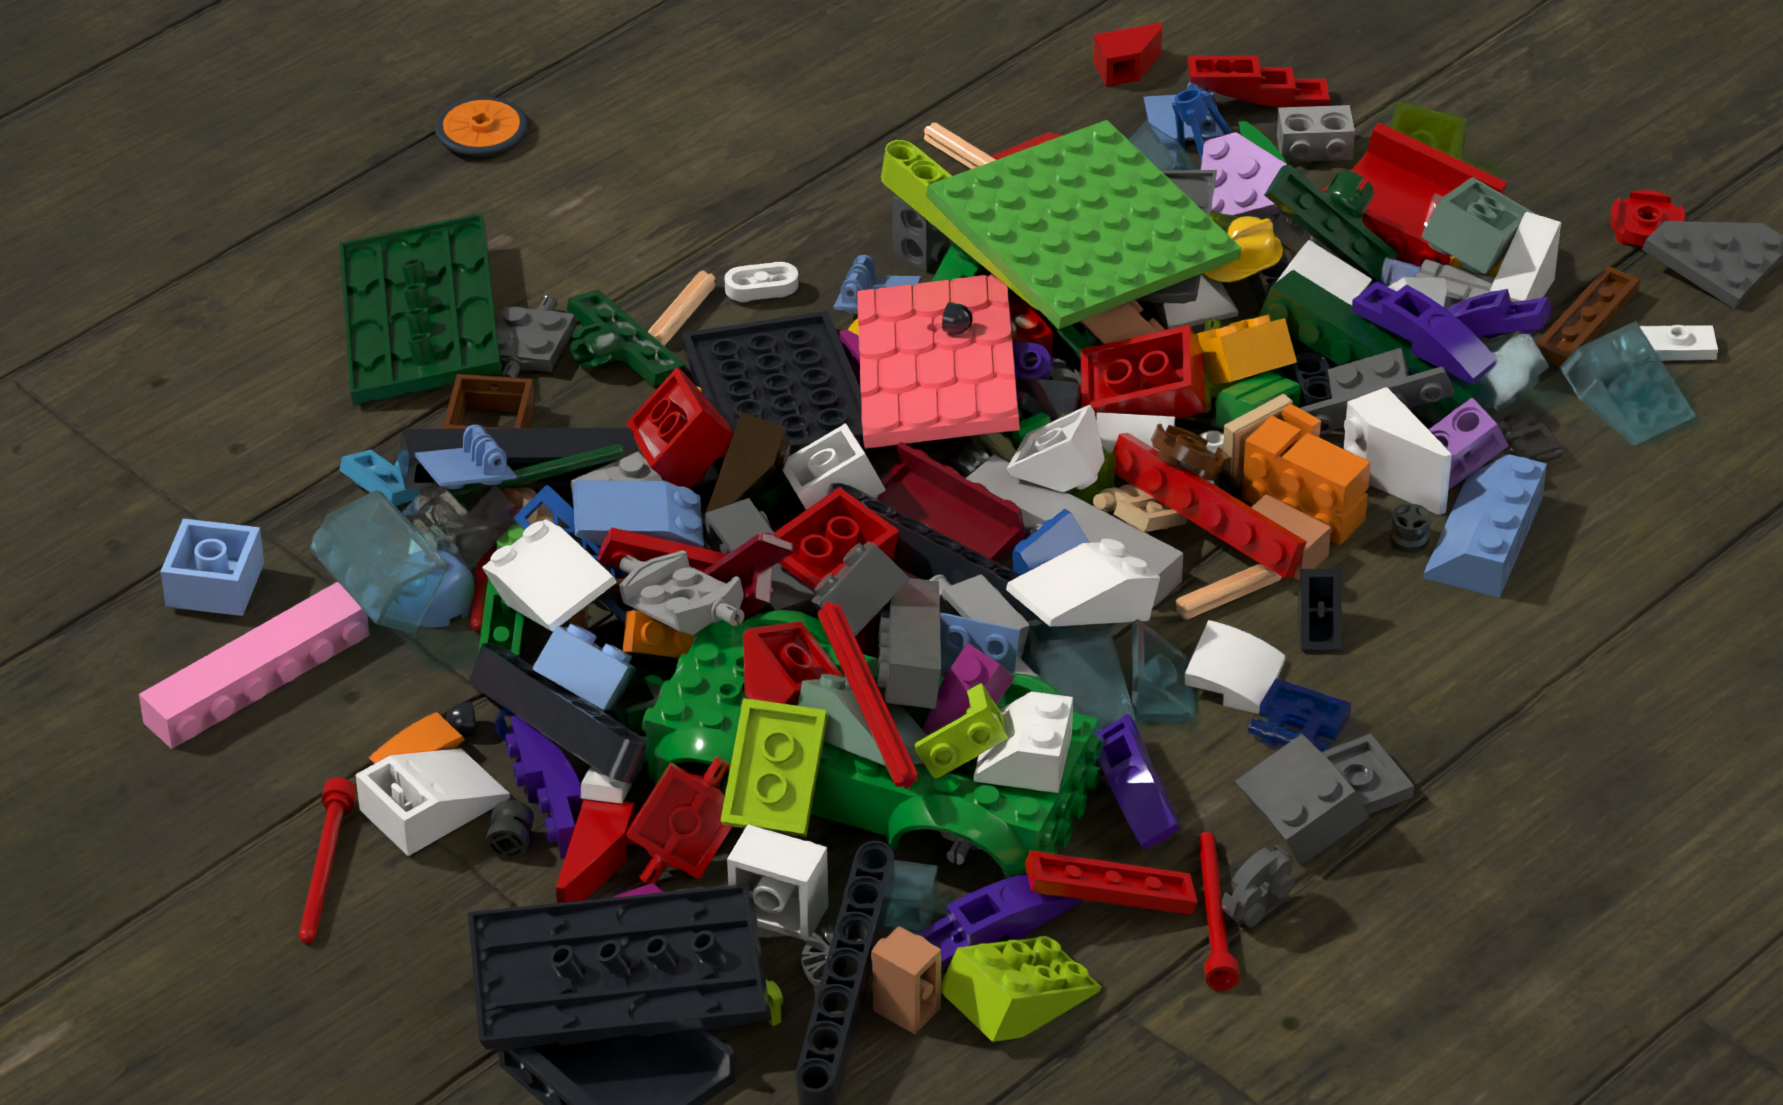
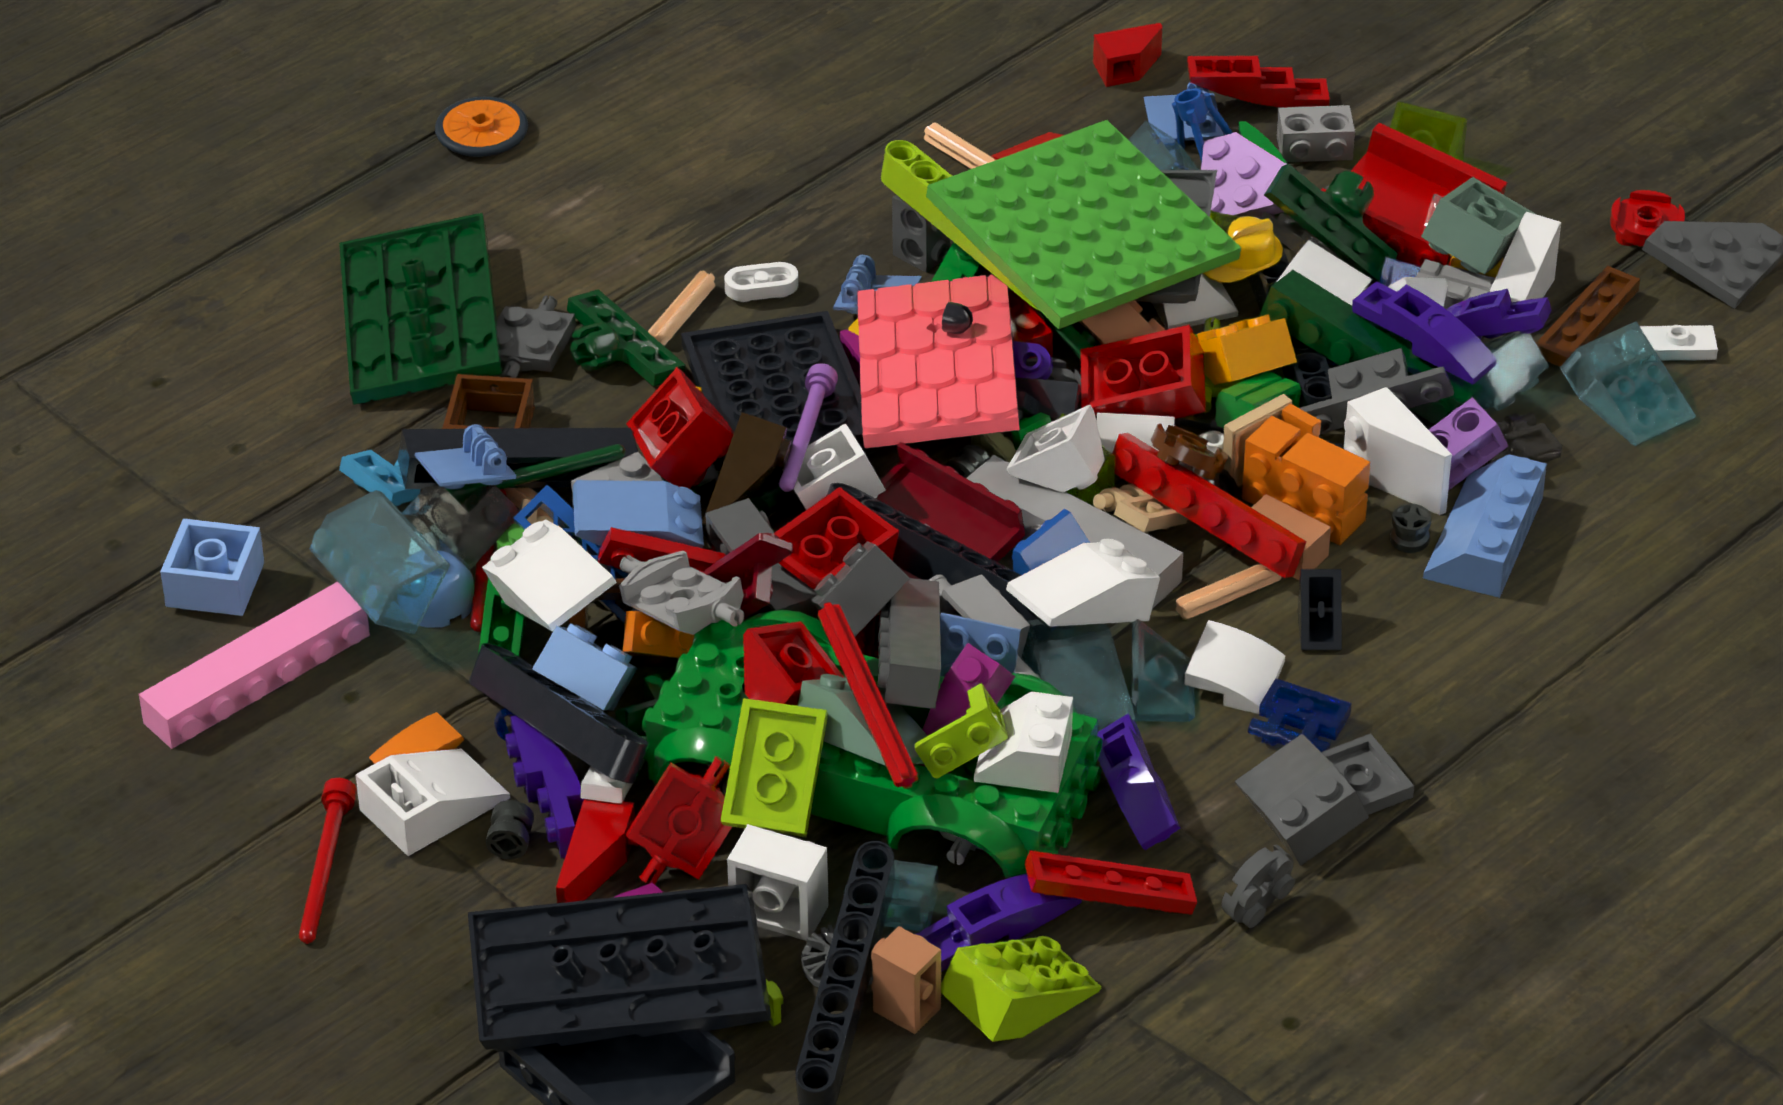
(462, 718): black hinge -> none
(820, 384): none -> medium lavender piece
(1221, 967): red piece -> none

